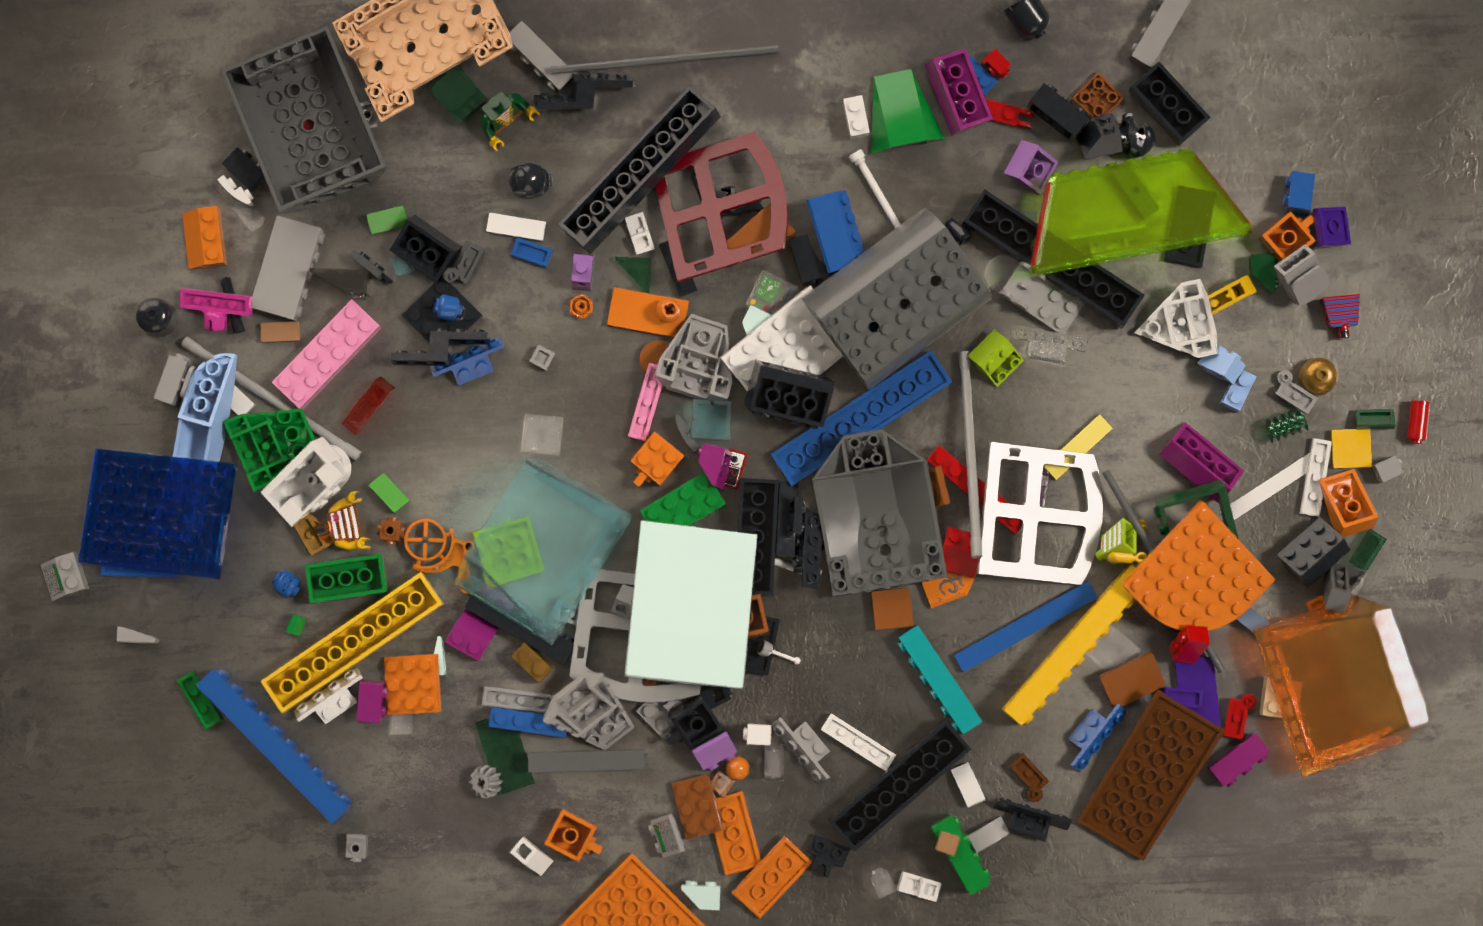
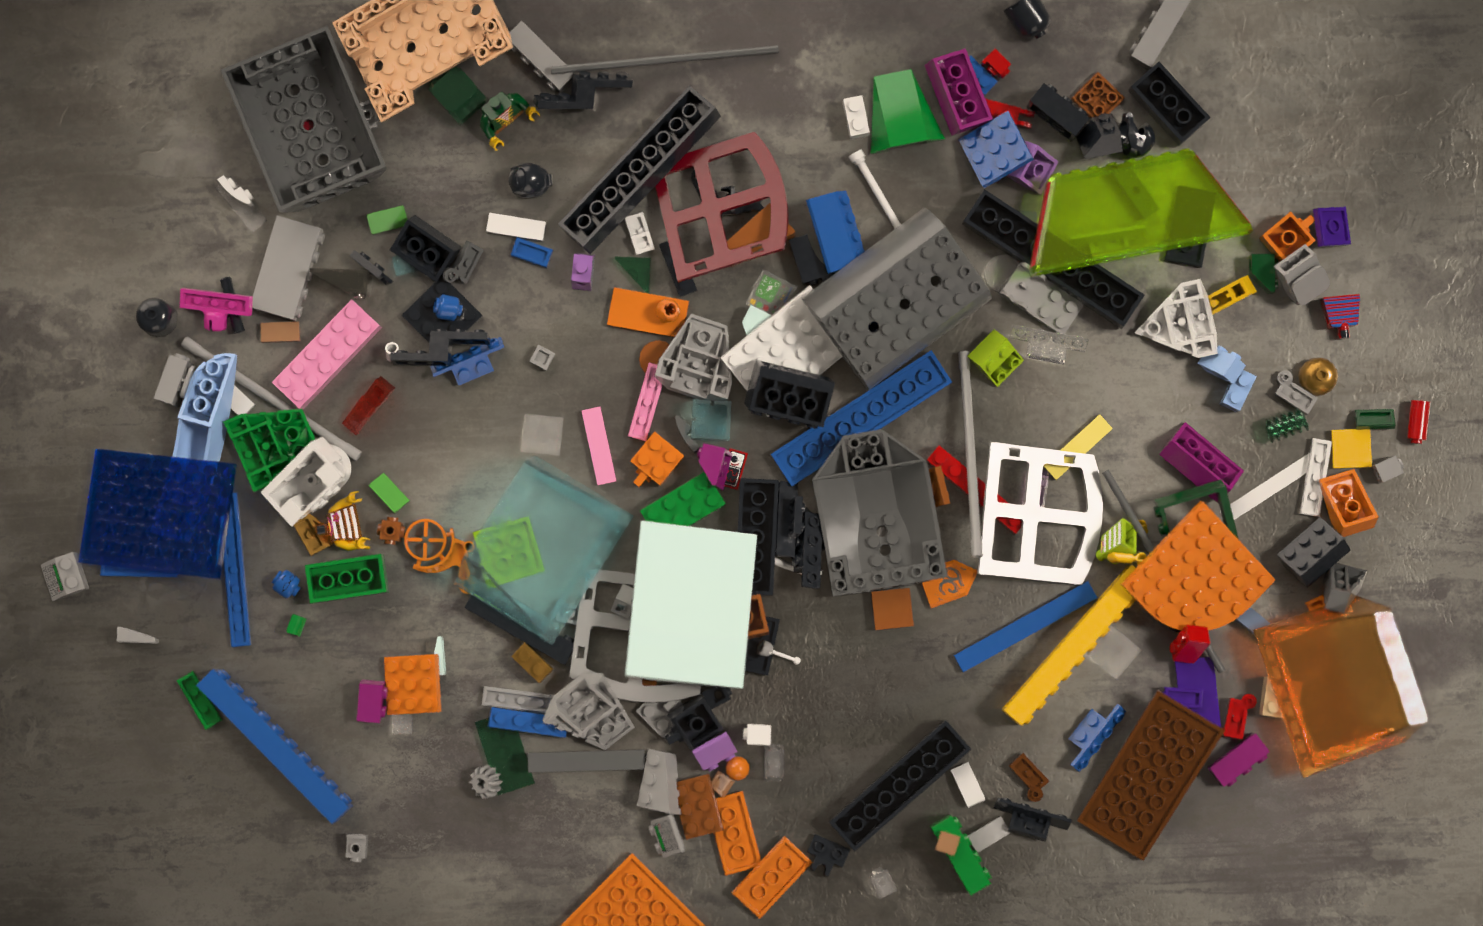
(204, 238): orange slope -> none
(236, 580): none -> blue tile
(244, 168): black brick -> none
(332, 700): white bracket -> none
(352, 642): yellow brick -> none
(390, 348): none -> white hinge
(472, 635): magenta slope -> none
(531, 856): white slope -> none
(573, 836): orange hinge -> none
(581, 300): orange plate -> none
(599, 446): none -> bright pink tile
(659, 783): none -> light grey wedge
(704, 896): light aqua slope -> none
(805, 746): light grey bracket -> none
(858, 742): white plate -> none
(918, 886): white slope -> none
(939, 679): teal brick -> none
(958, 231): black cone -> none
(958, 553): red slope -> none
(996, 149): none -> plate
(1132, 680): dark orange tile -> none
(1299, 193): blue brick -> none
(1367, 550): clear green plate -> none

